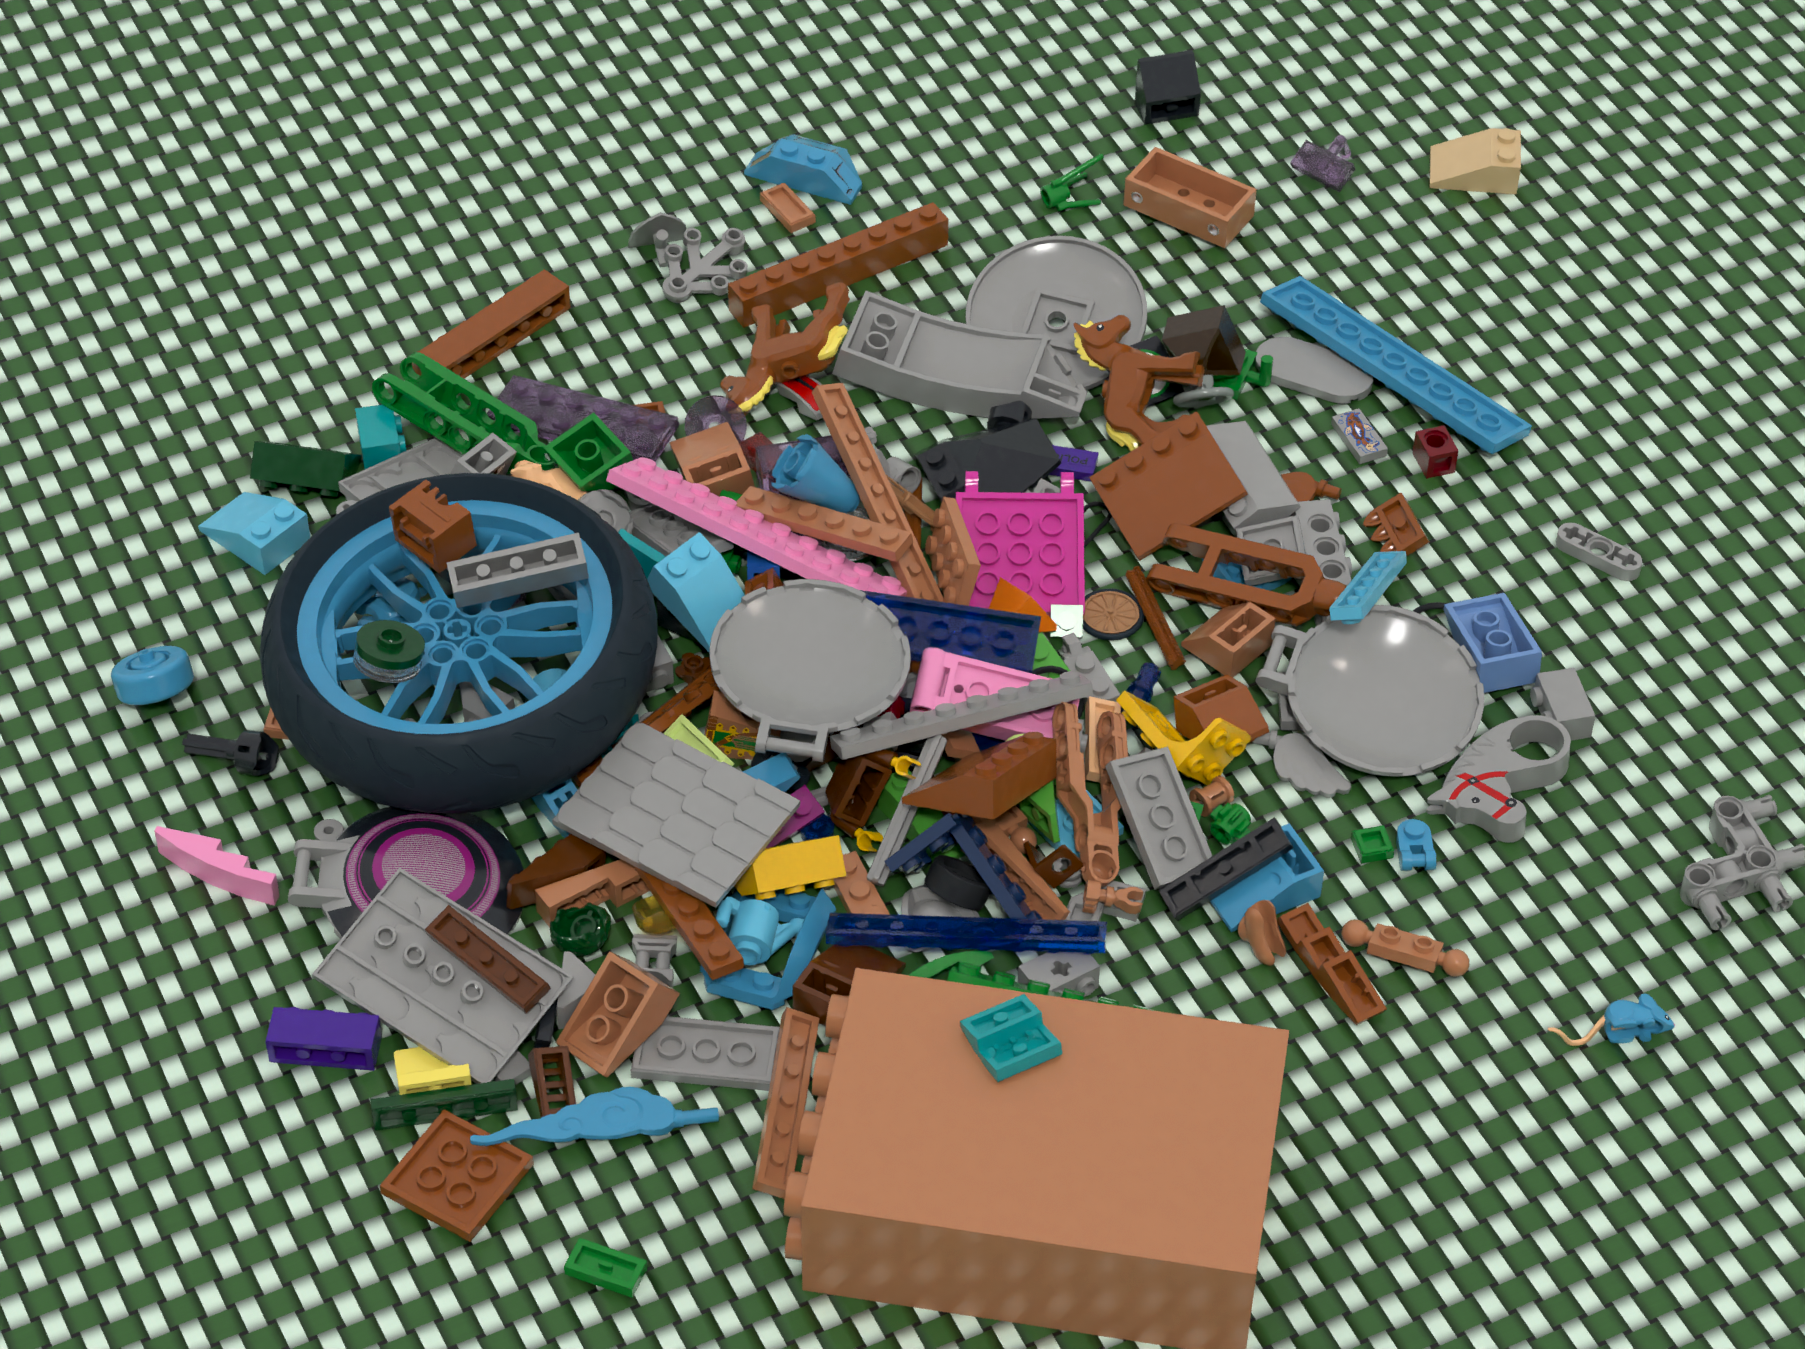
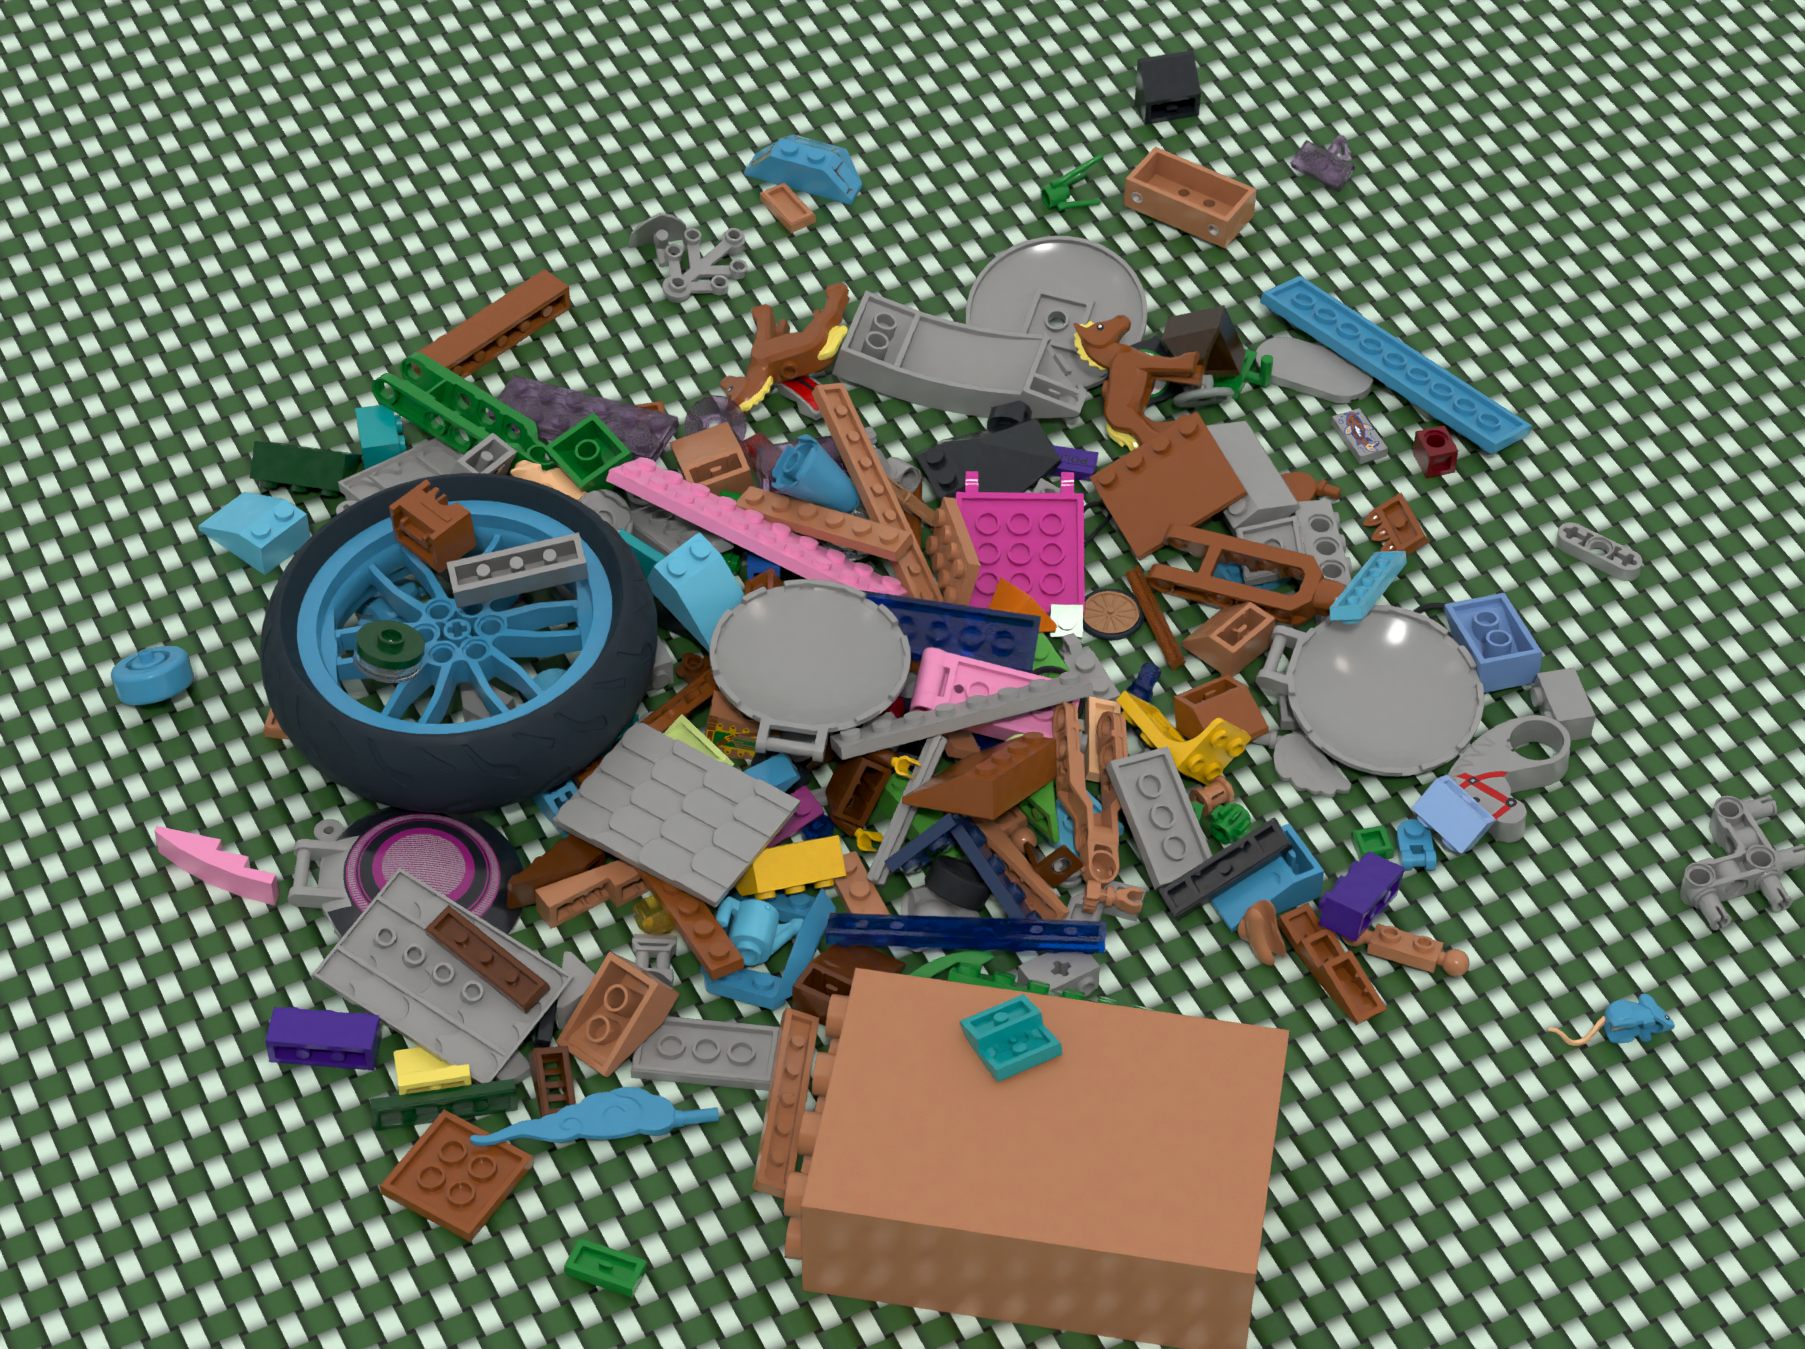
(243, 750): black piece -> none
(580, 929): dark green hair -> none
(841, 261): dark orange brick -> none
(1360, 896): none -> dark purple brick
(1453, 814): none -> light blue brick
(1478, 162): tan slope -> none

